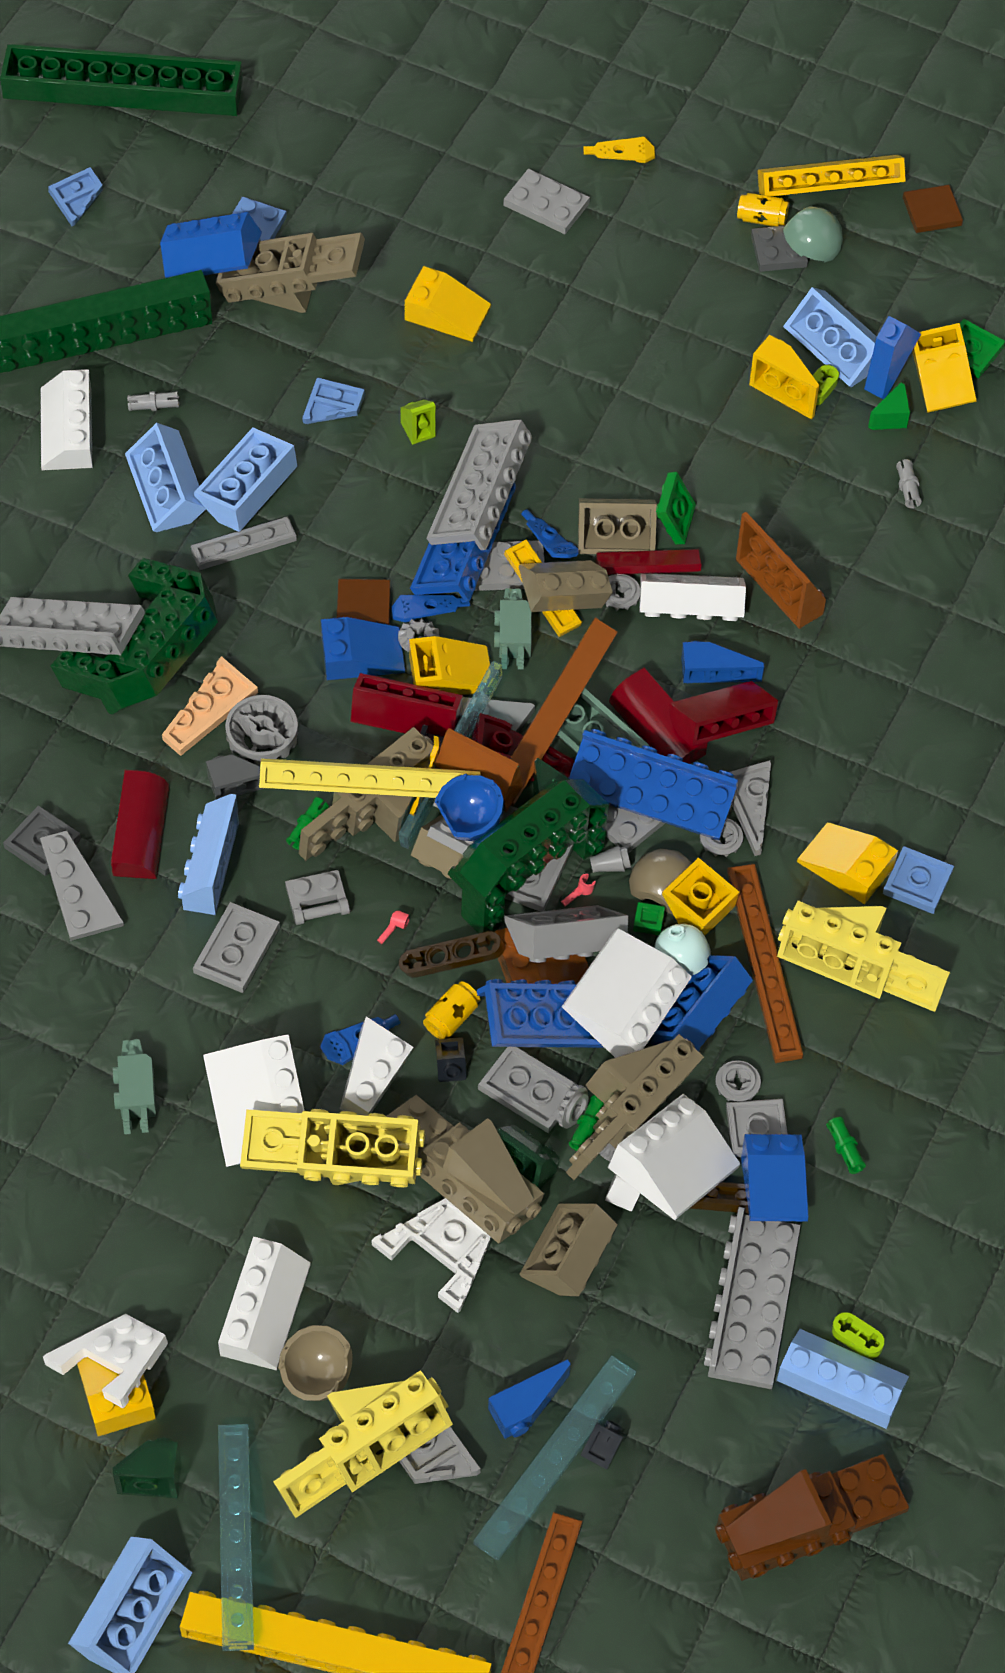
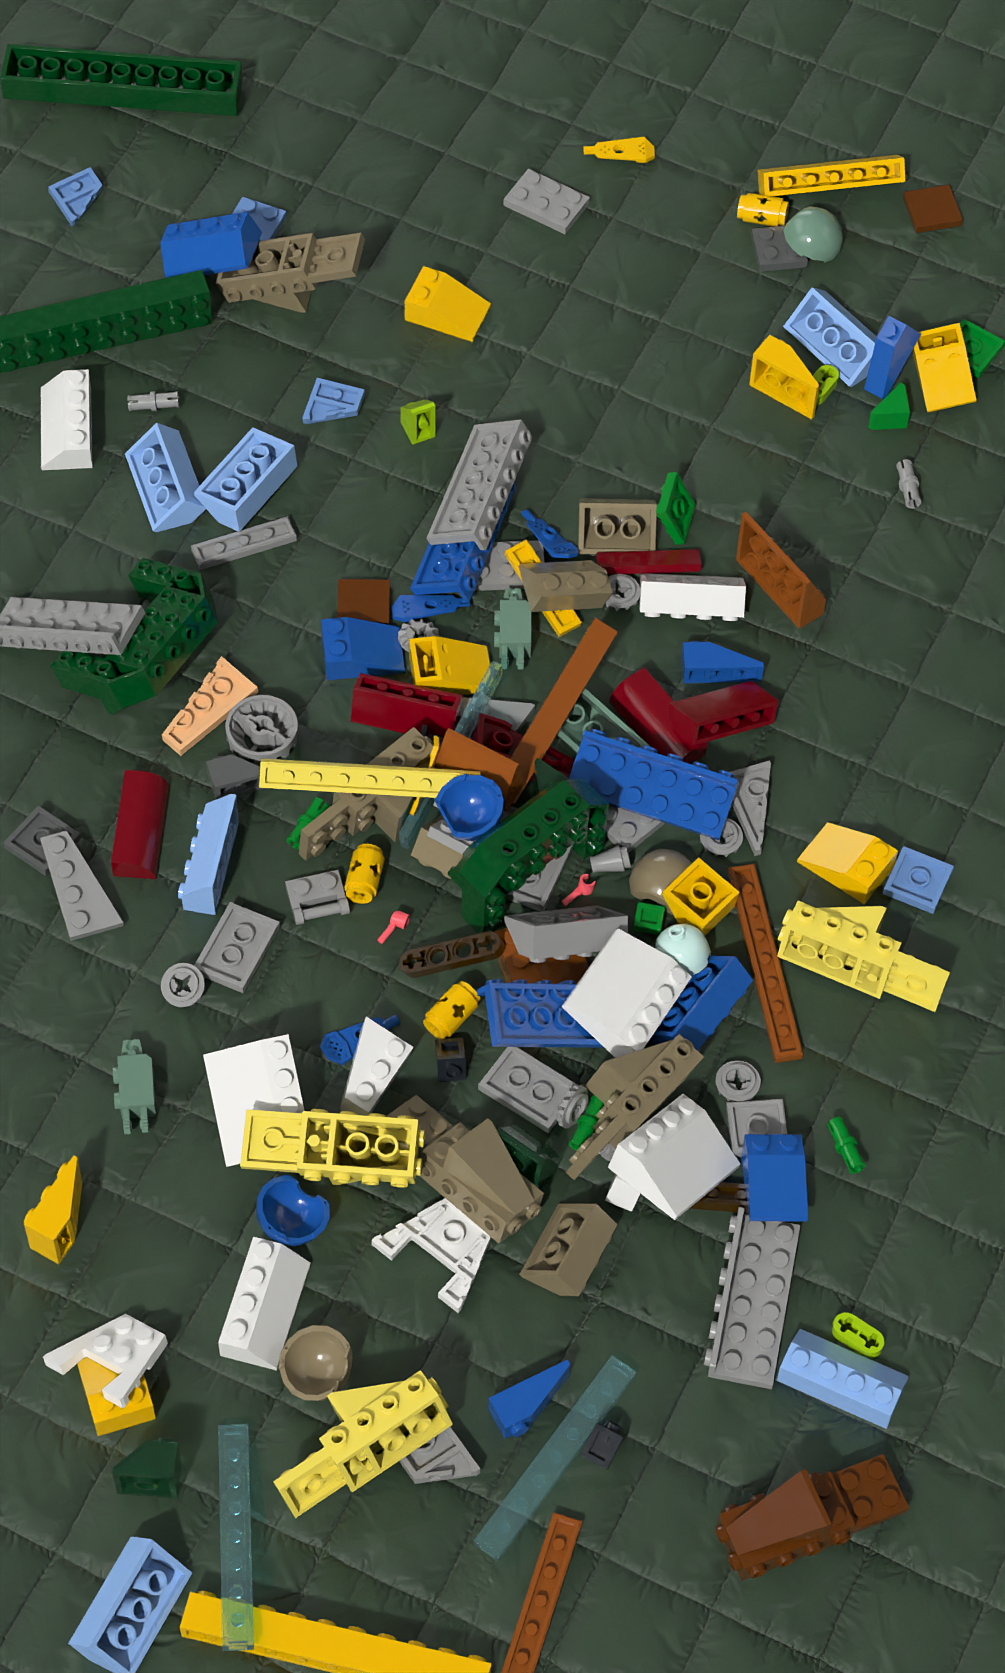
(54, 1221): none -> yellow slope
(182, 972): none -> light grey gear
(289, 1213): none -> blue cylinder
(364, 873): none -> yellow piece

